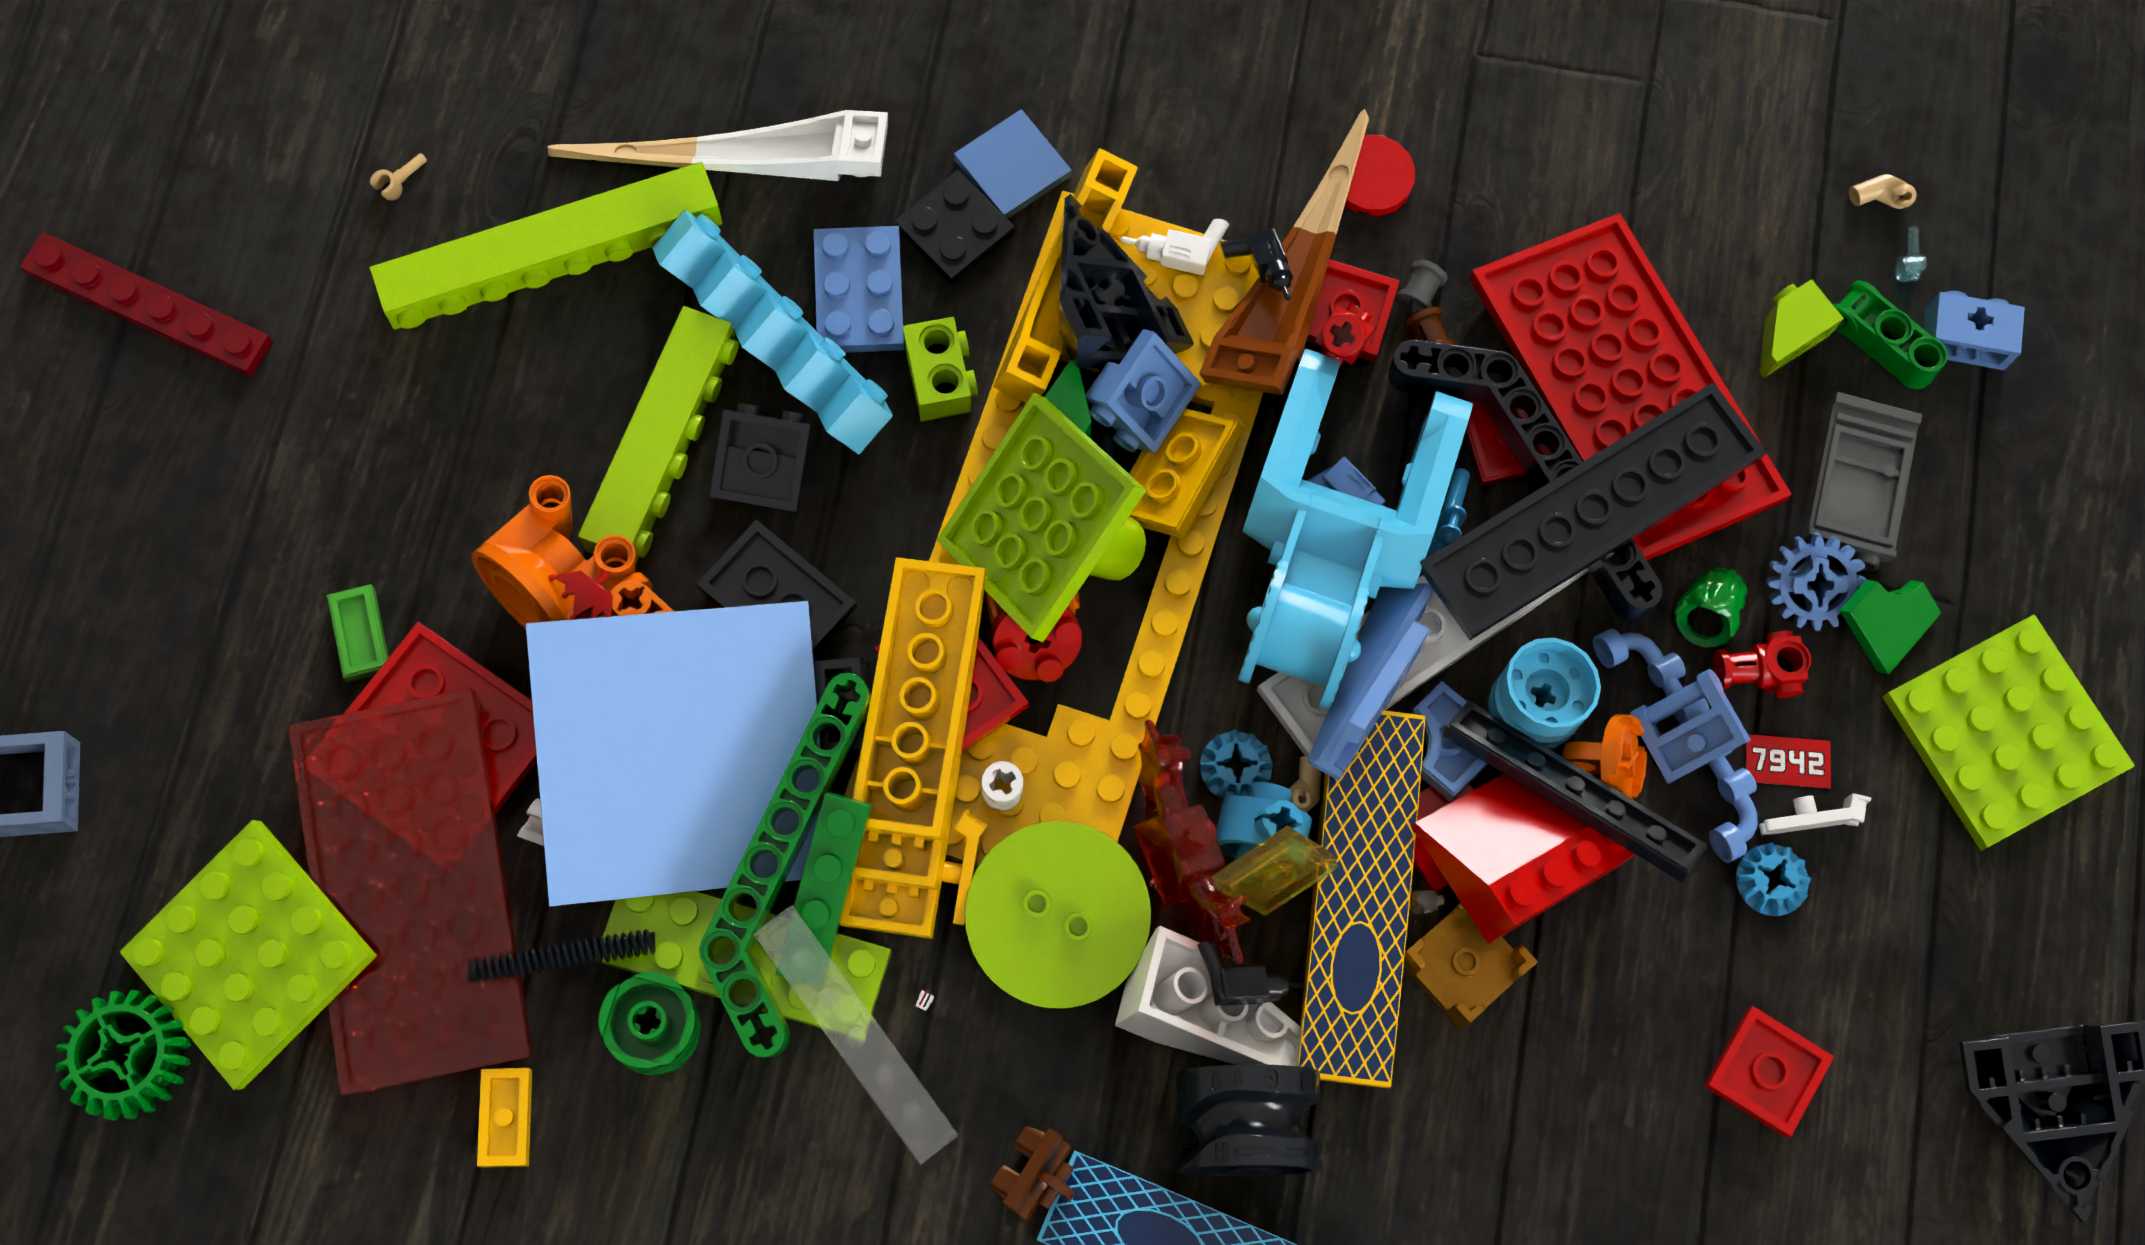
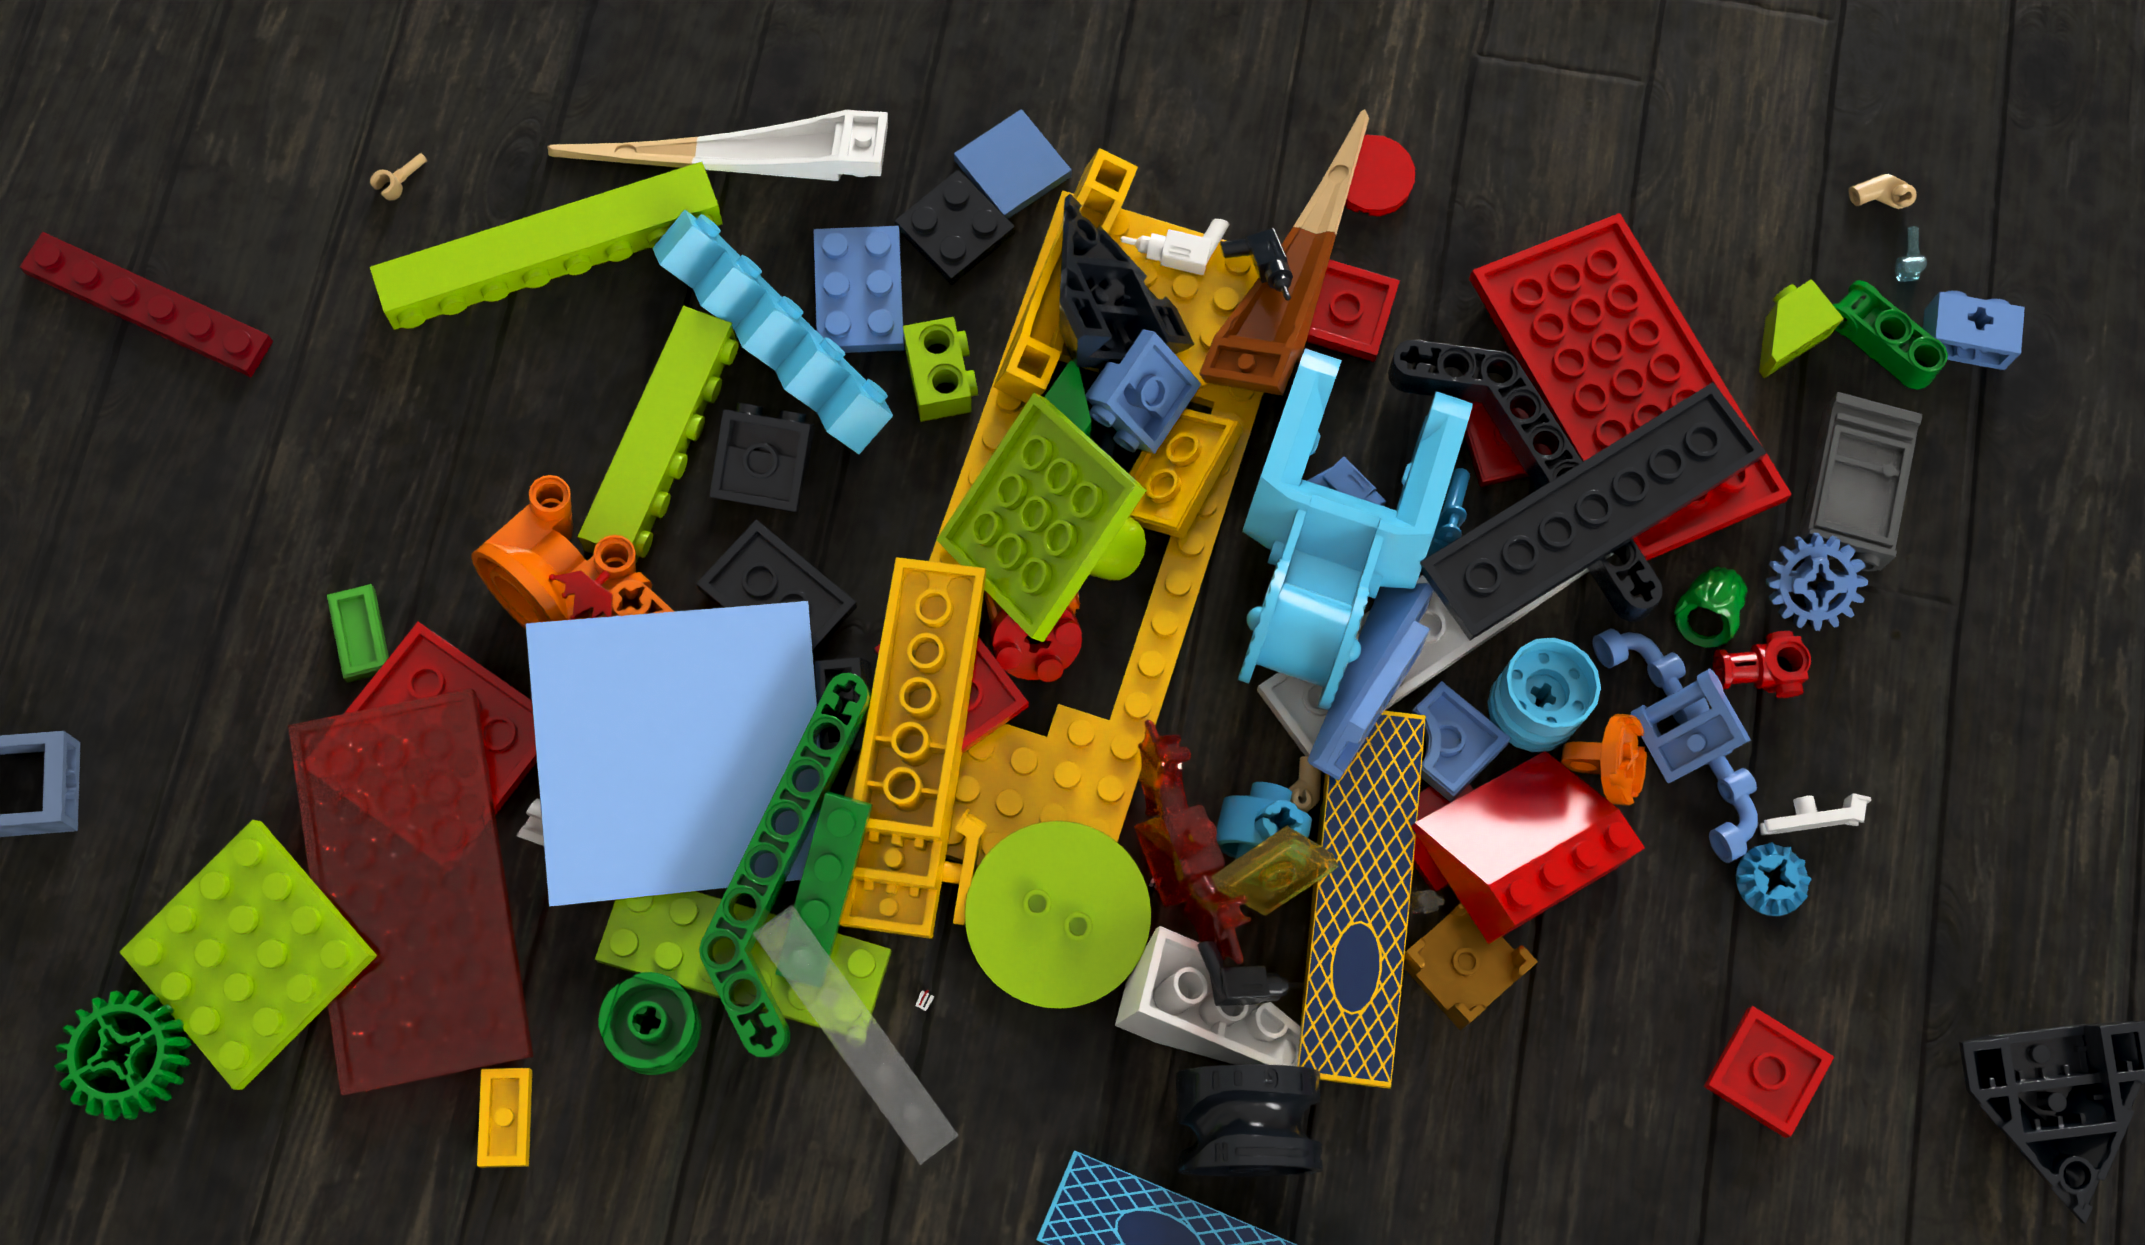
(551, 959): black piece -> none
(1006, 773): white bush -> none
(1042, 1176): reddish brown hips -> none
(1220, 750): dark azure gear -> none
(1345, 333): red connector -> none
(1421, 286): dark grey bush -> none
(1428, 326): reddish brown bush -> none
(1575, 791): black tile -> none
(1789, 761): red sticker -> none
(1889, 621): green tile -> none
(2008, 732): lime plate -> none

